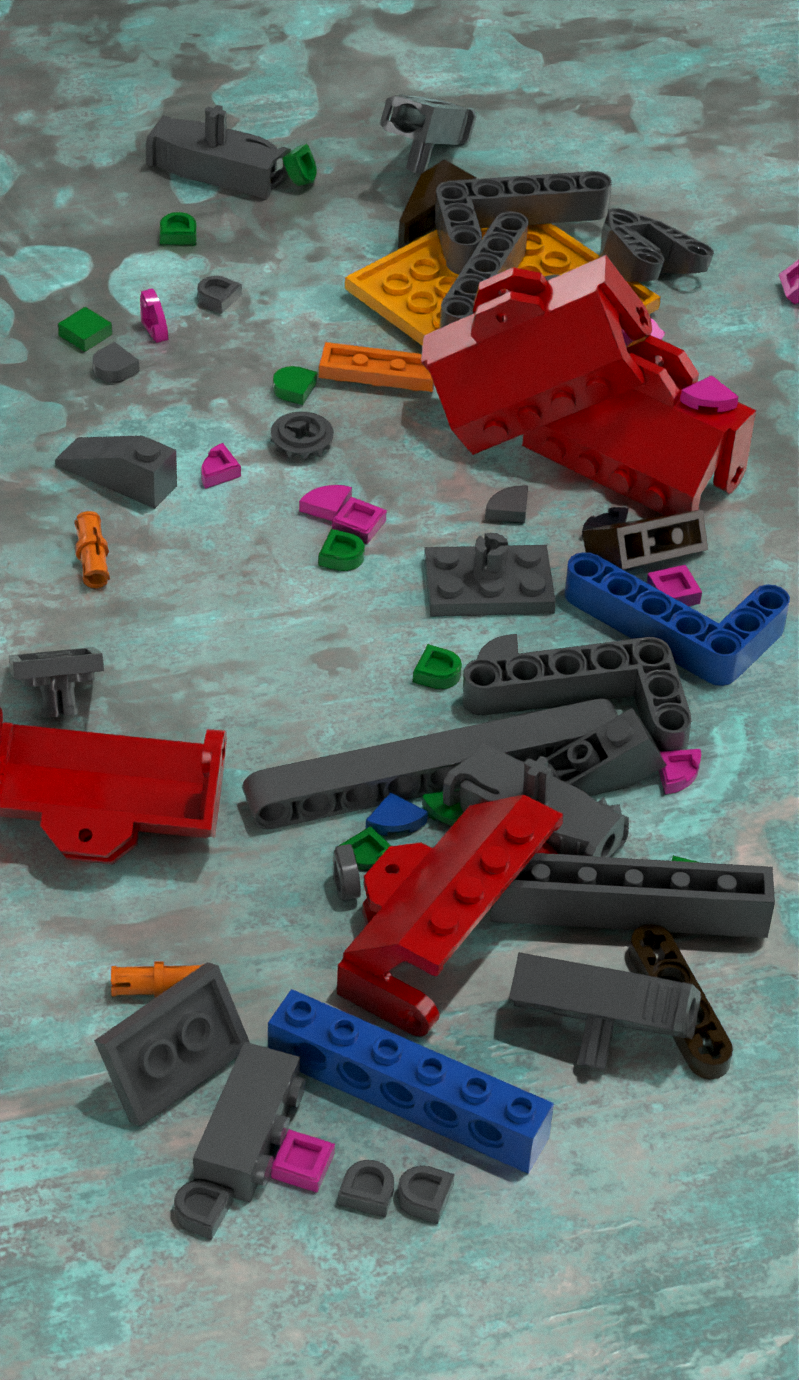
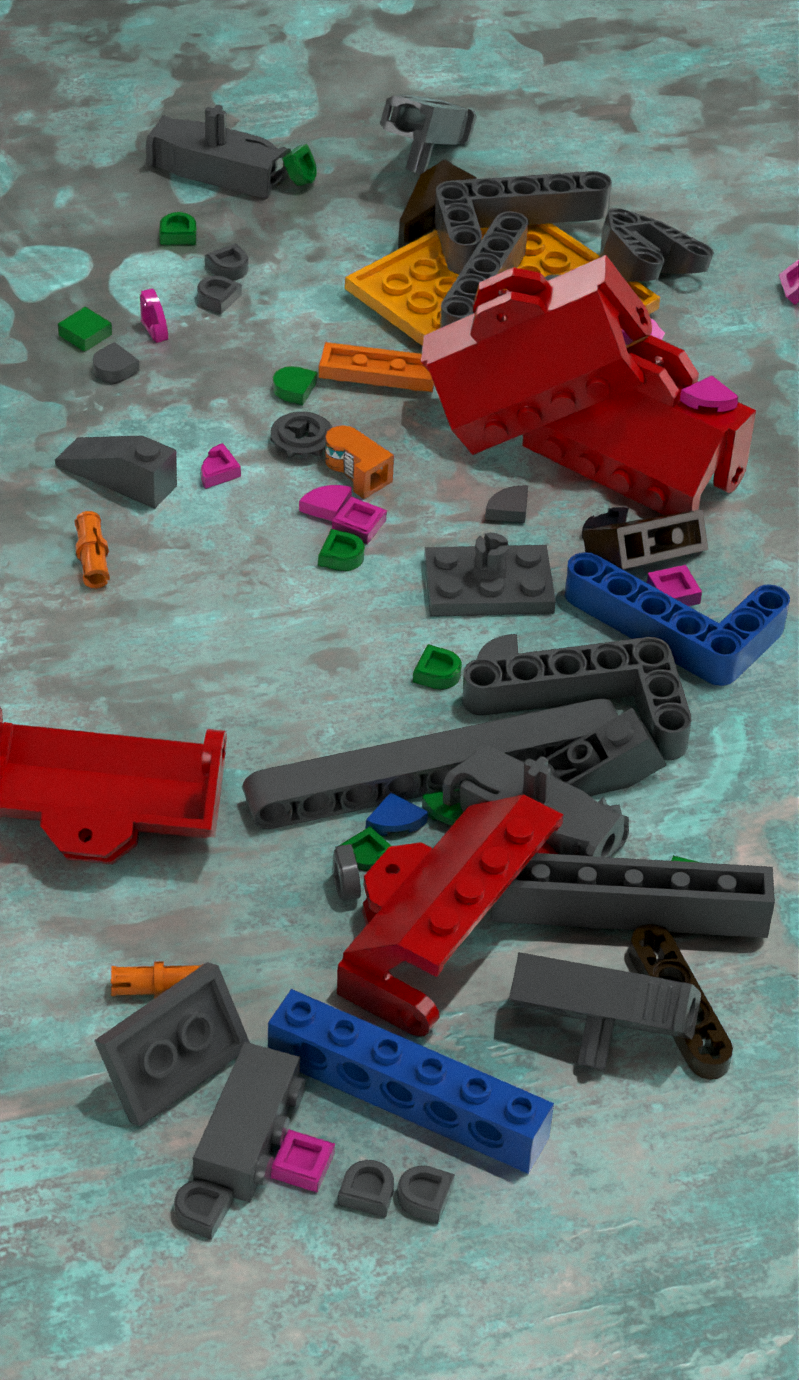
(57, 675): dark grey plate -> none
(228, 262): none -> dark grey tile
(358, 459): none -> orange leg
(680, 769): dark pink tile -> none

